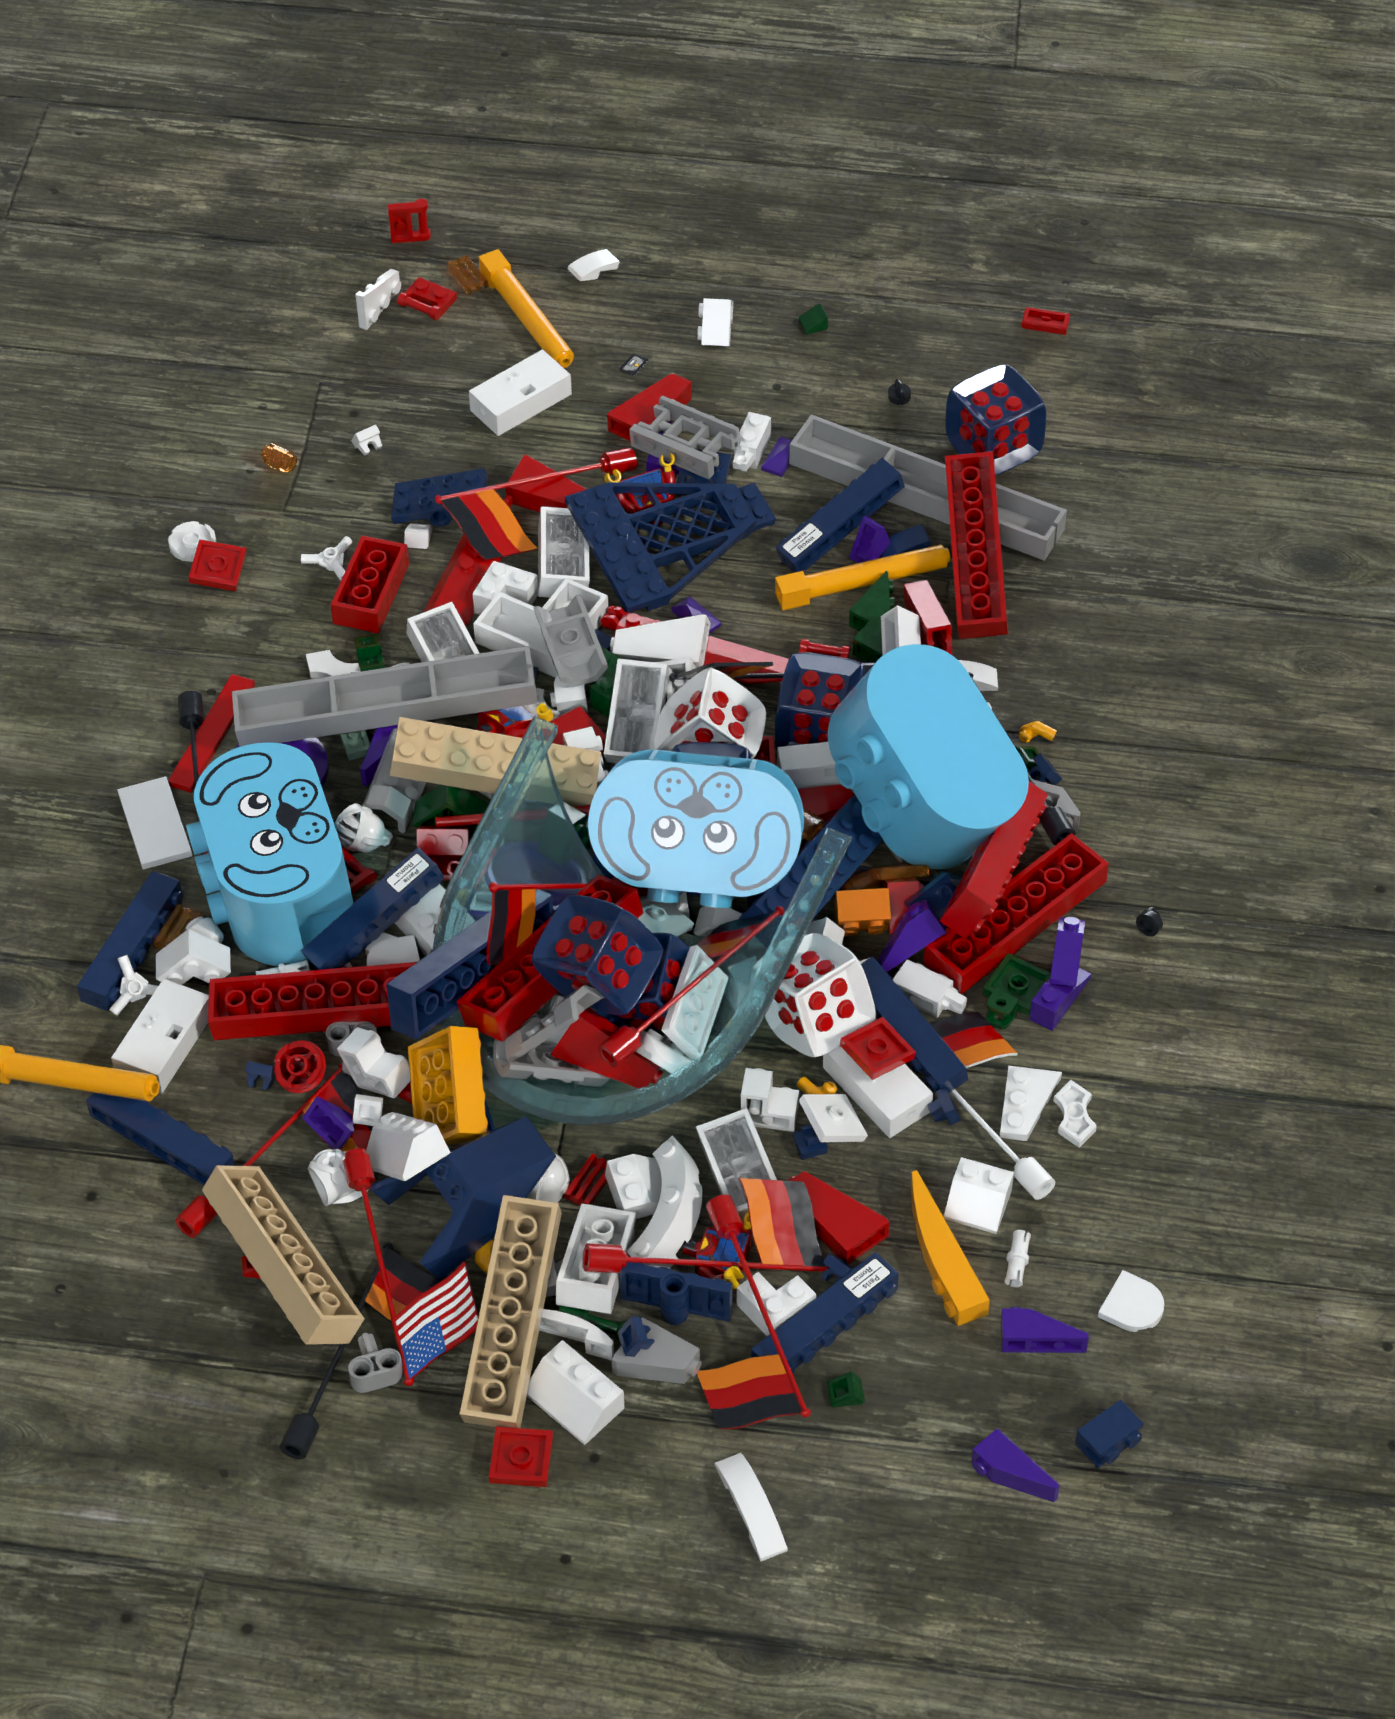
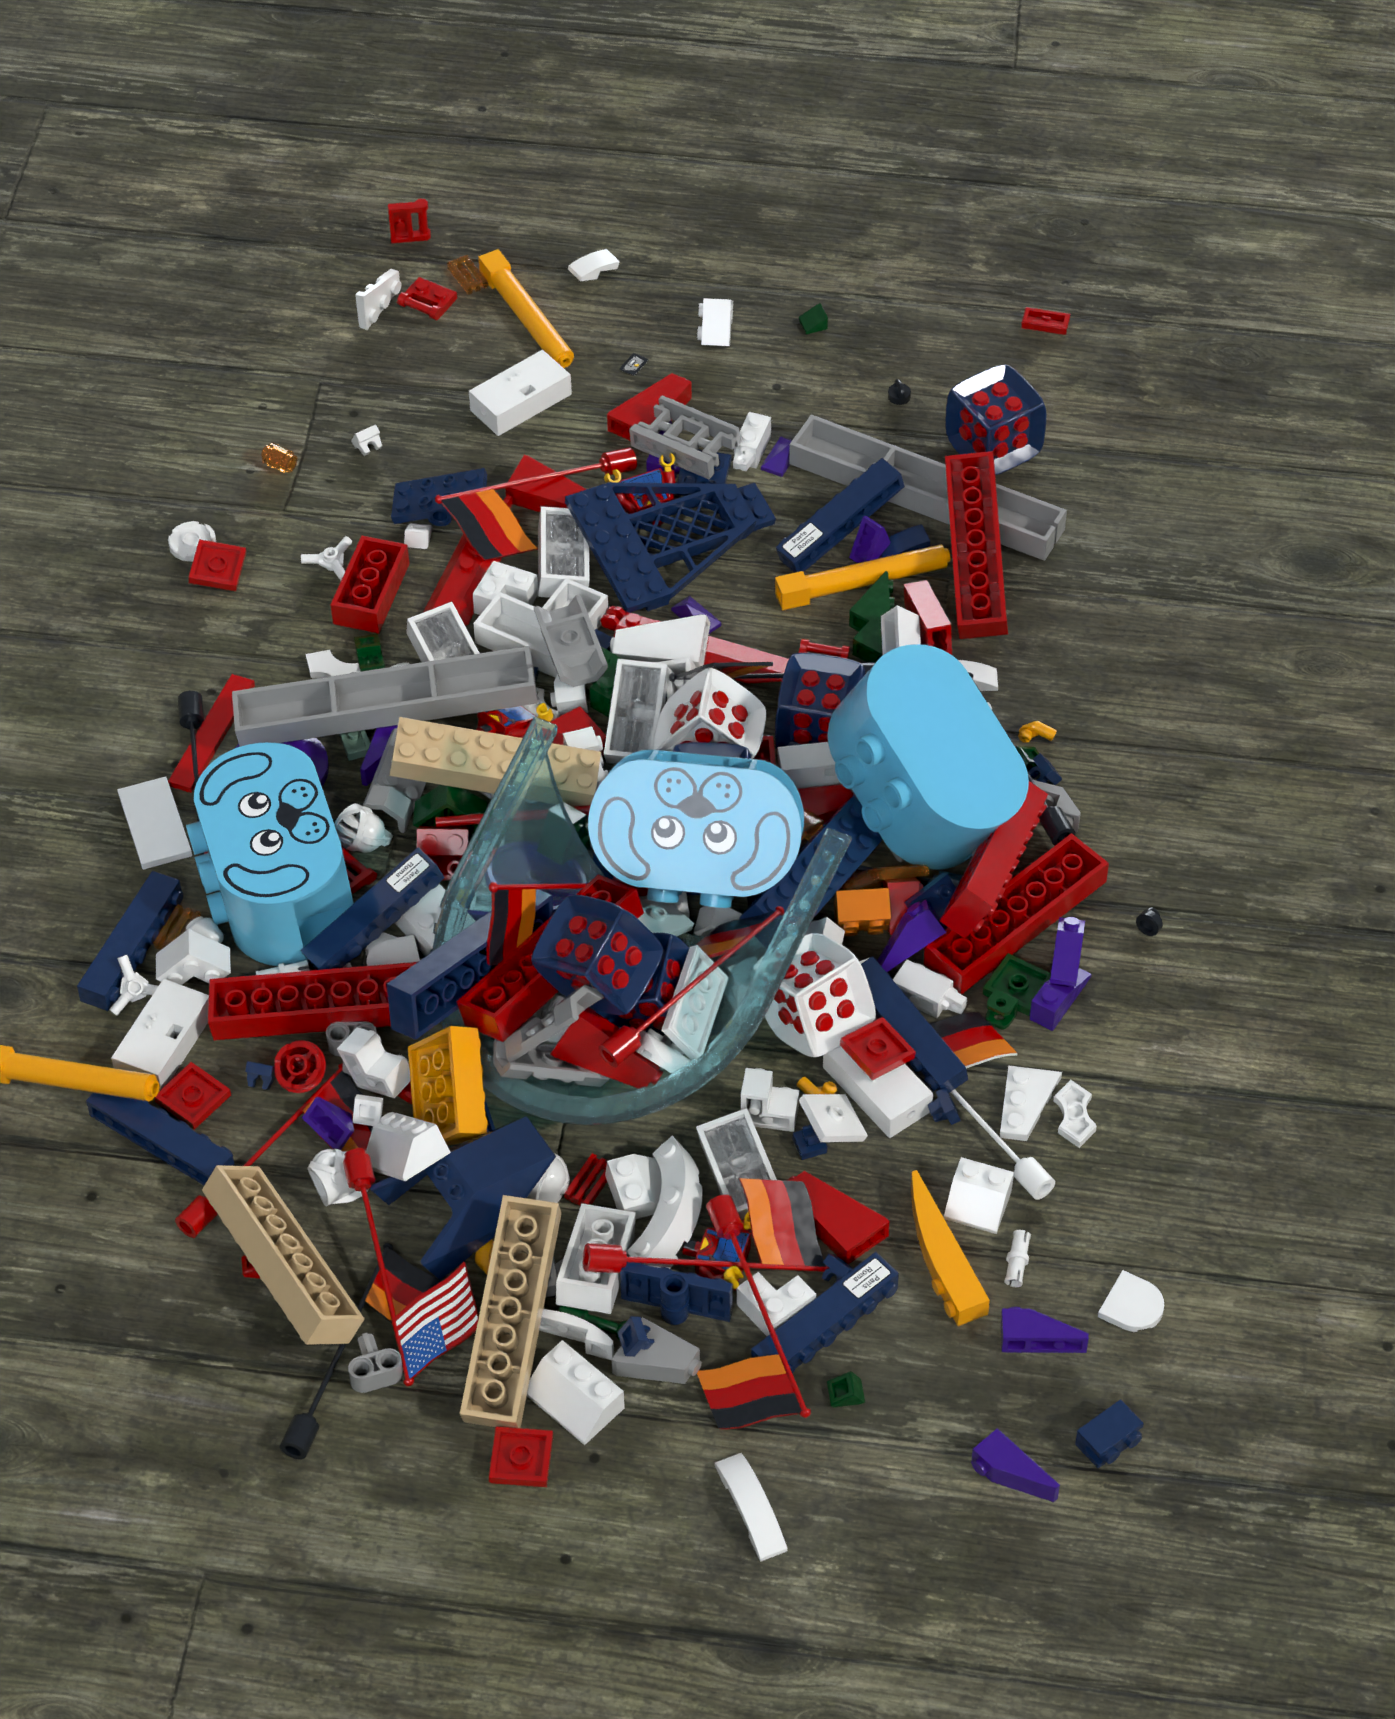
(192, 1095): none -> red plate

